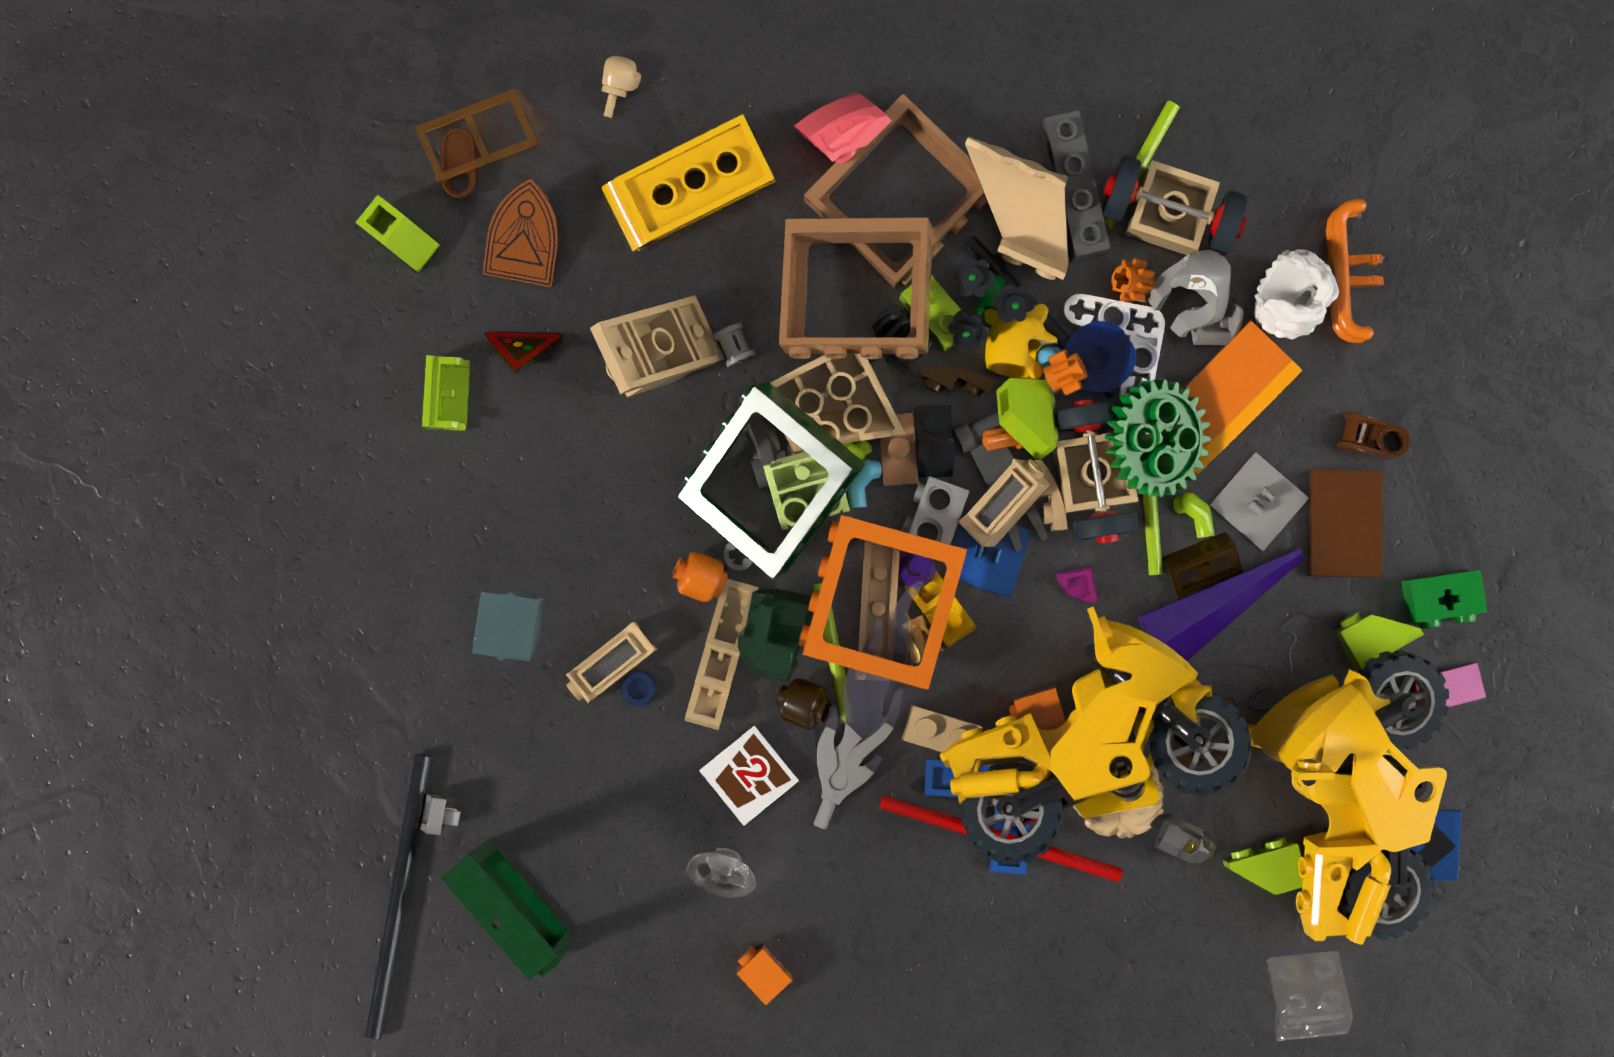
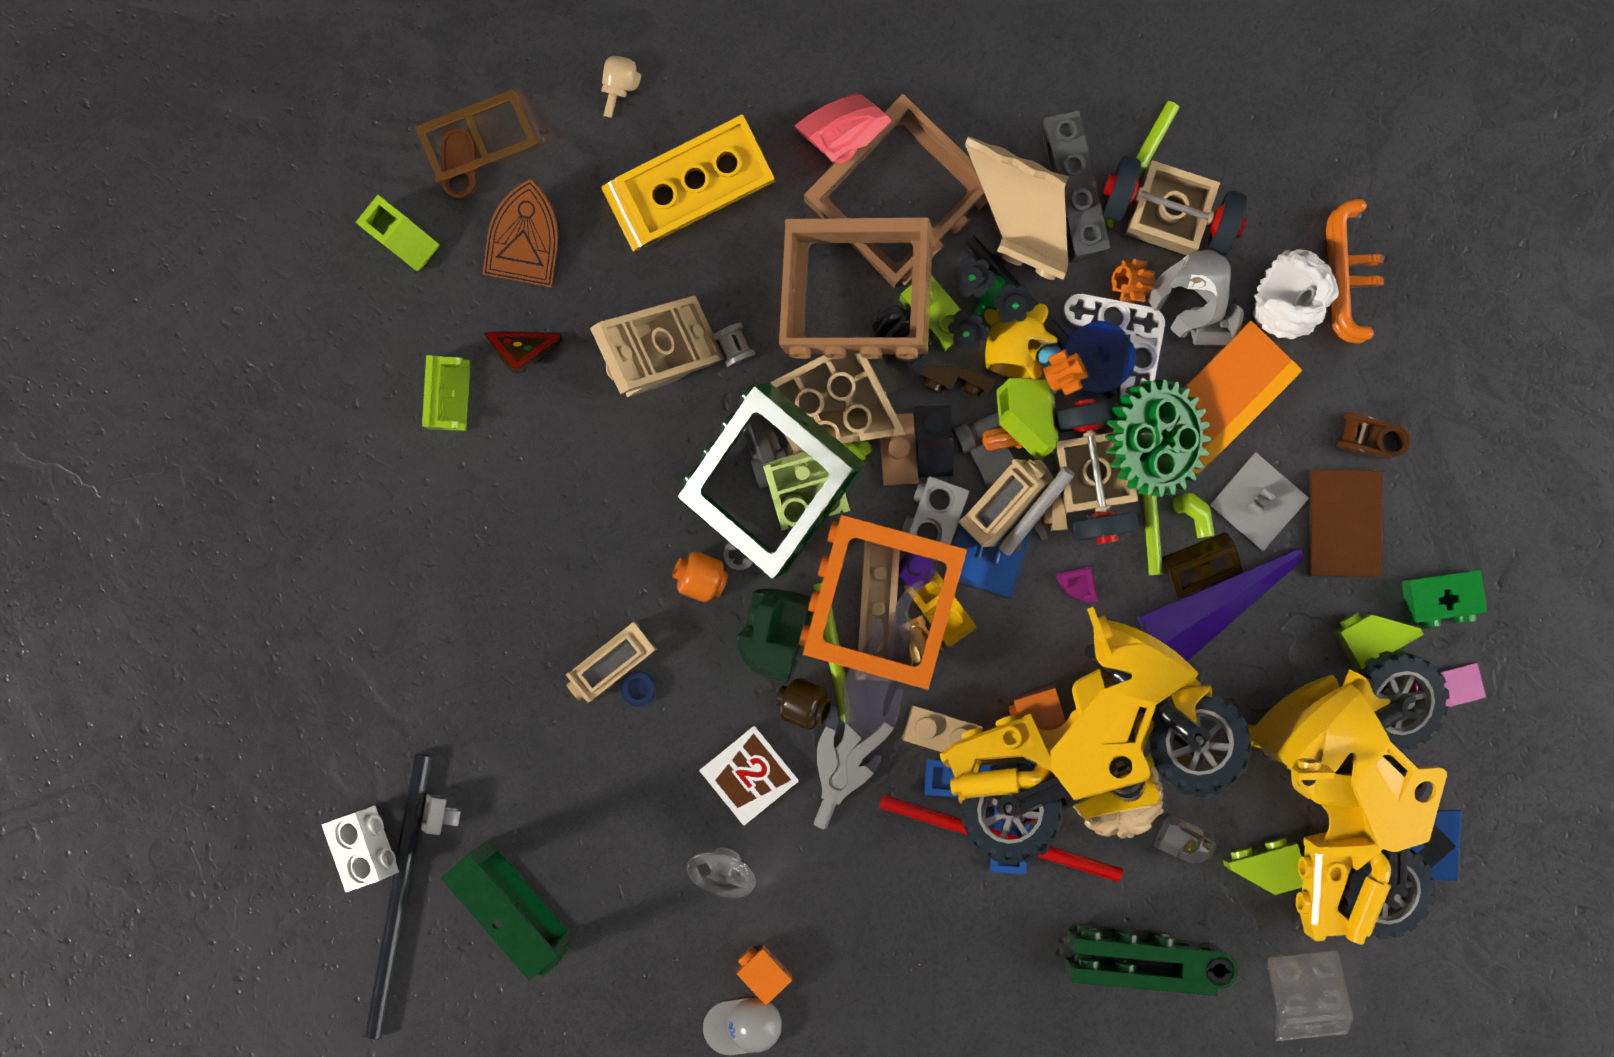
(360, 848): none -> white brick
(505, 626): clear light blue piece -> none
(720, 656): tan slope -> none
(742, 1026): none -> light grey cap
(856, 491): medium azure arm -> none
(1036, 511): none -> light grey bar
(1193, 967): none -> dark green hinge

